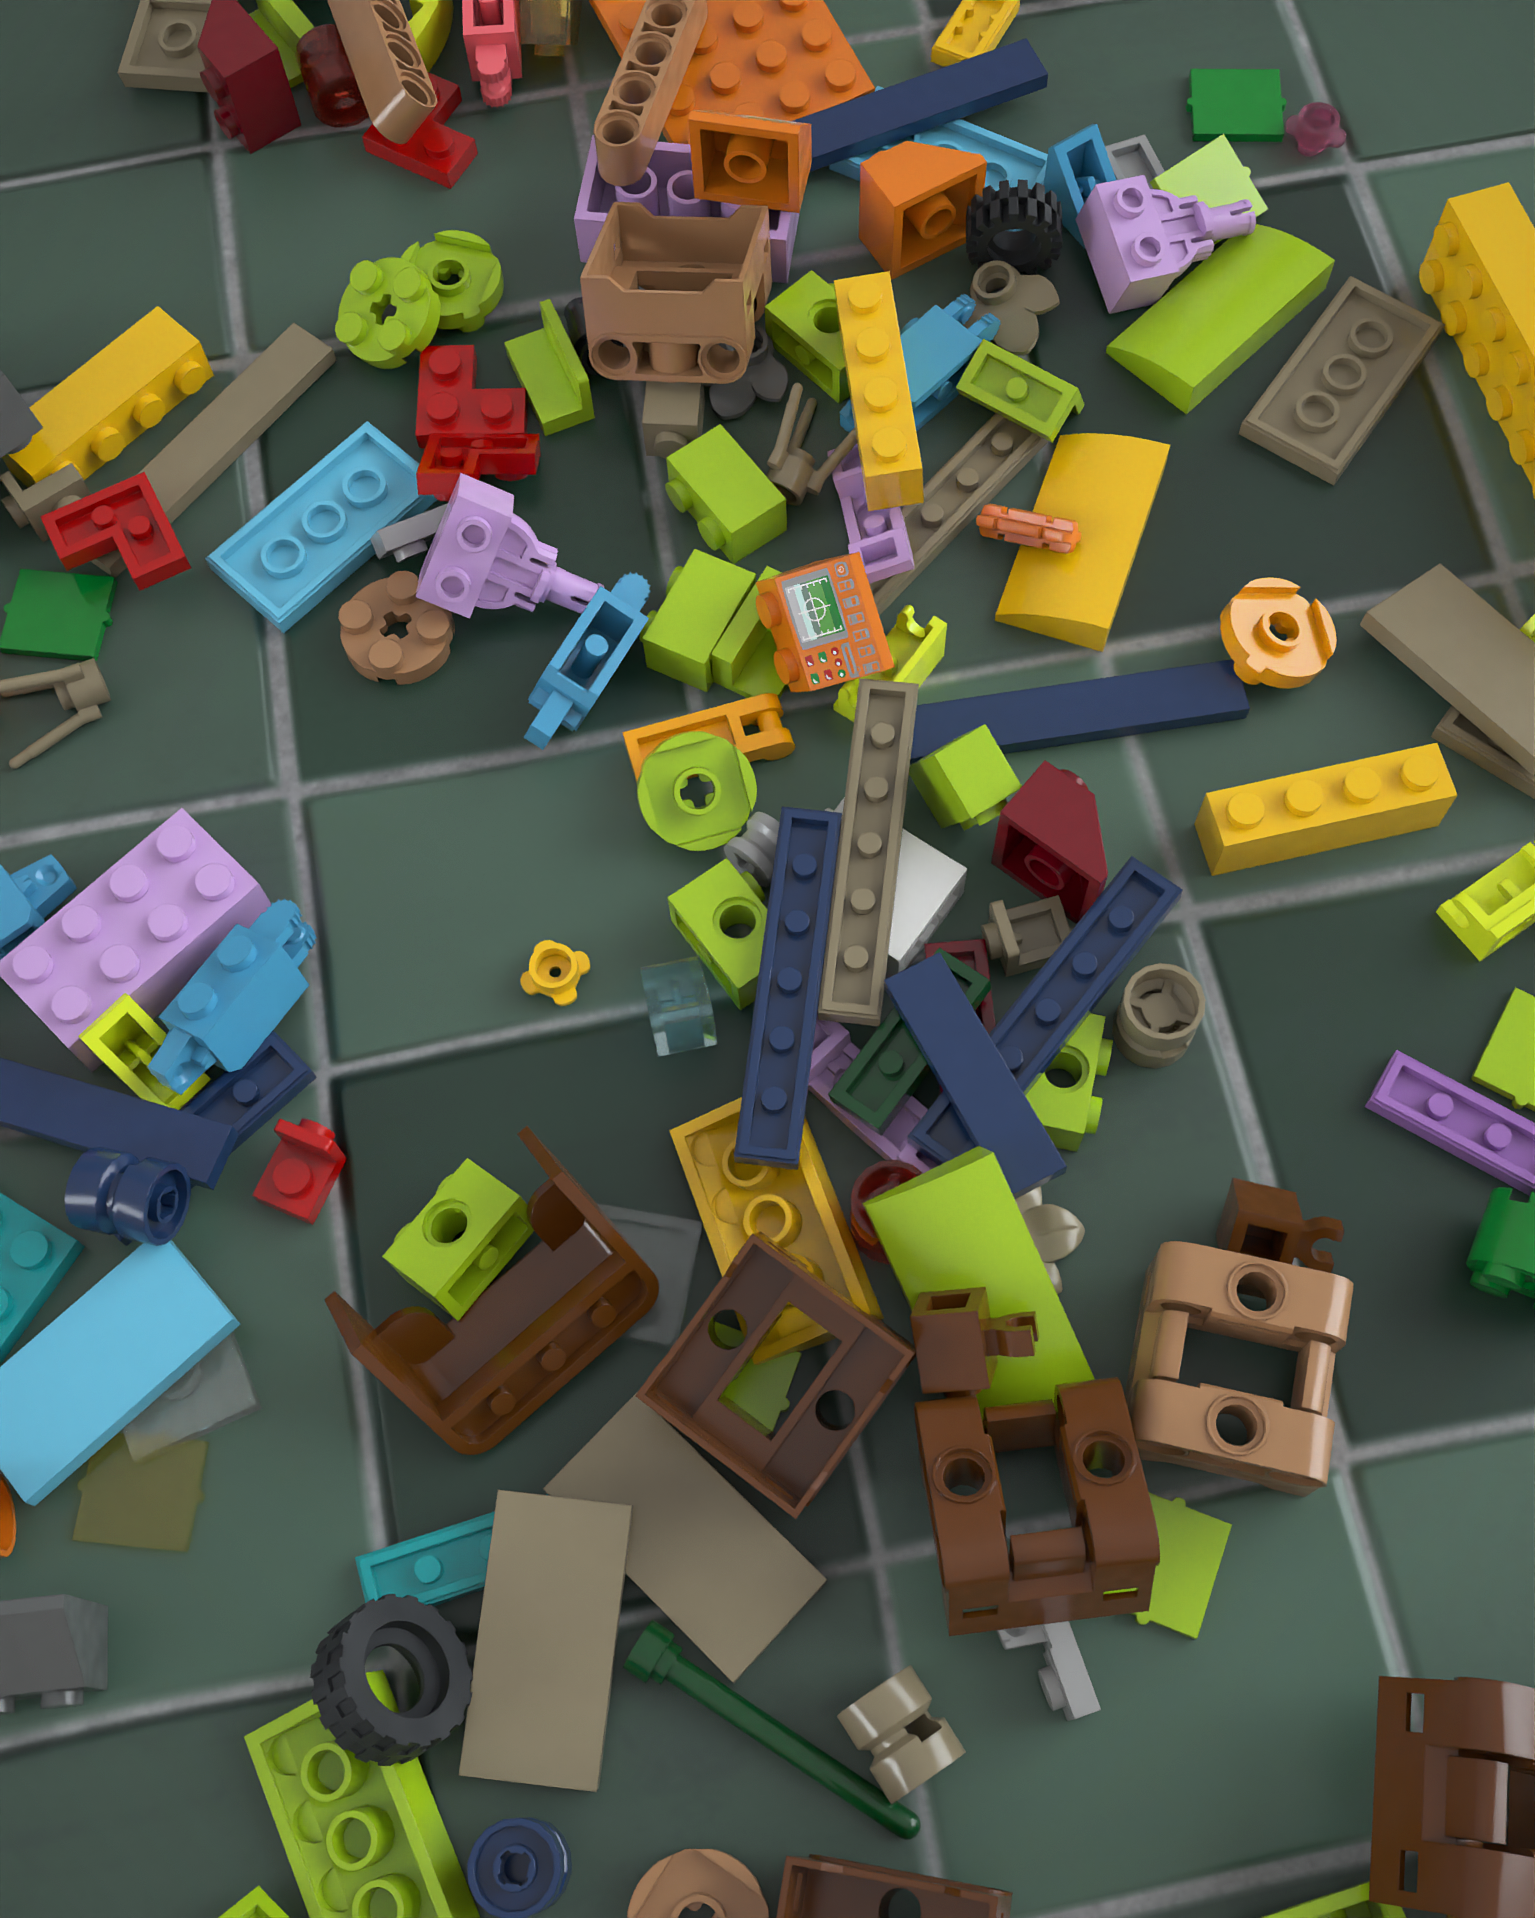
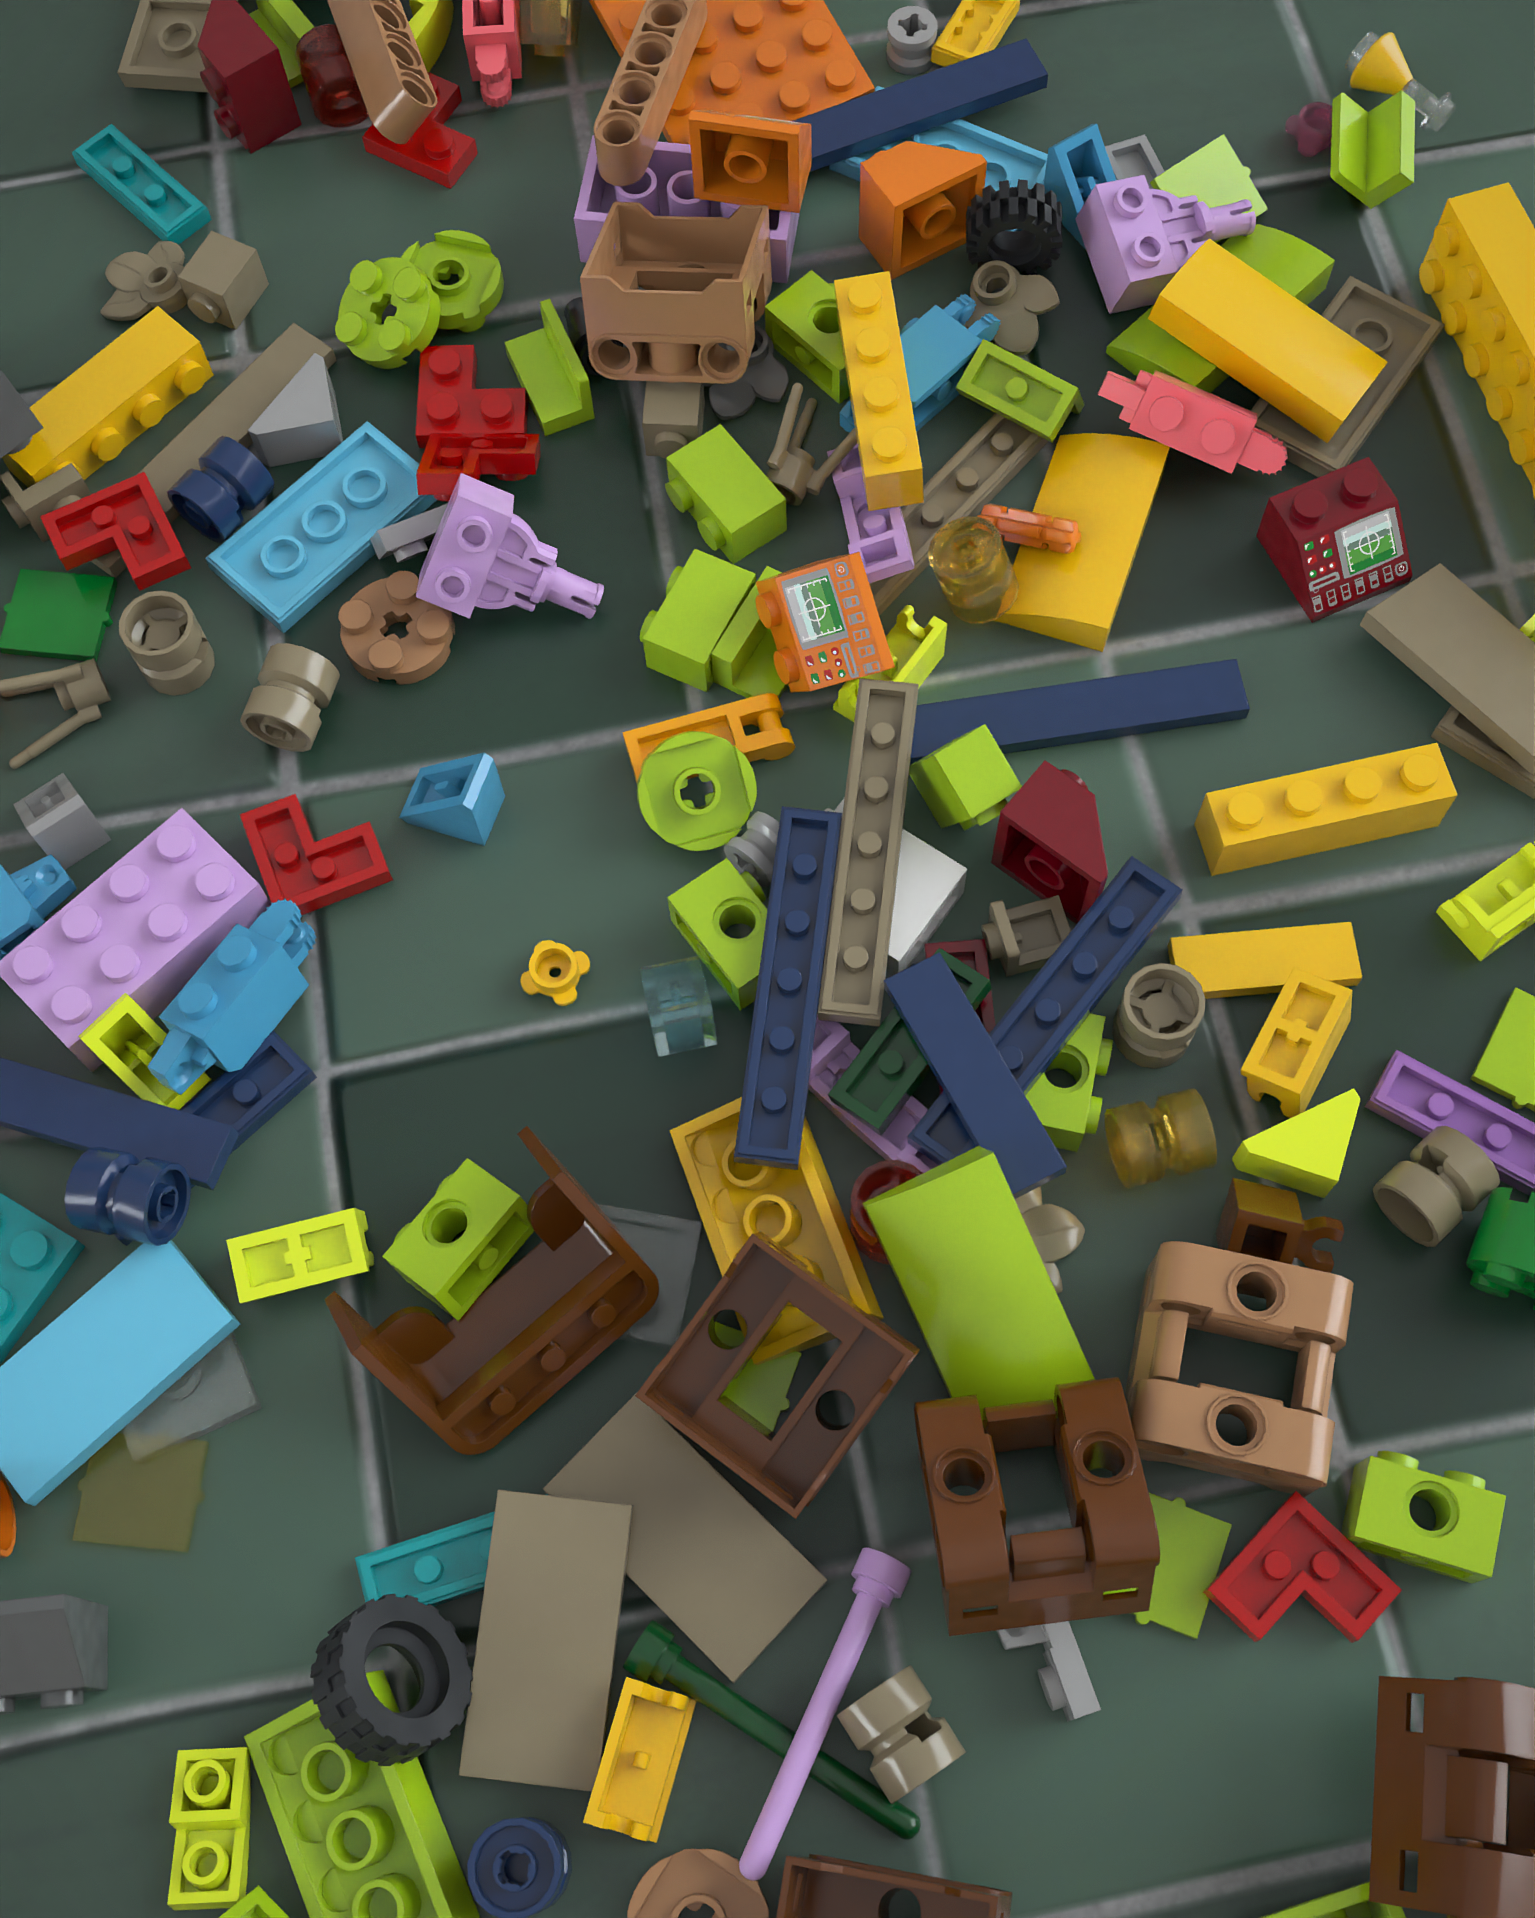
(61, 822): none -> light grey slope
(141, 185): none -> teal tile
(145, 282): none -> dark tan plate
(167, 642): none -> dark tan wheel
(211, 1828): none -> neon yellow slope
(216, 494): none -> dark blue wheel
(223, 280): none -> dark tan brick
(290, 697): none -> dark tan wheel
(300, 420): none -> light grey slope
(300, 1170): red bracket -> none
(300, 1254): none -> neon yellow hinge
(308, 870): none -> red plate
(456, 798): none -> dark azure slope
(588, 658): dark azure hinge -> none
(640, 1761): none -> yellow hinge
(876, 1584): none -> lavender piece
(911, 38): none -> light grey wheel
(961, 1341): reddish brown brick -> none
(973, 569): none -> clear yellow wheel
(1181, 1132): none -> clear yellow wheel
(1194, 422): none -> coral hinge
(1236, 103): green piece -> none
(1261, 655): light orange plate -> none
(1264, 958): none -> yellow tile
(1266, 339): none -> yellow slope
(1298, 1041): none -> yellow hinge
(1305, 1149): none -> neon yellow slope
(1306, 1556): none -> red plate
(1337, 539): none -> dark red slope
(1373, 148): none -> lime panel
(1381, 68): none -> piece
(1432, 1190): none -> dark tan wheel
(1466, 1517): none -> lime brick

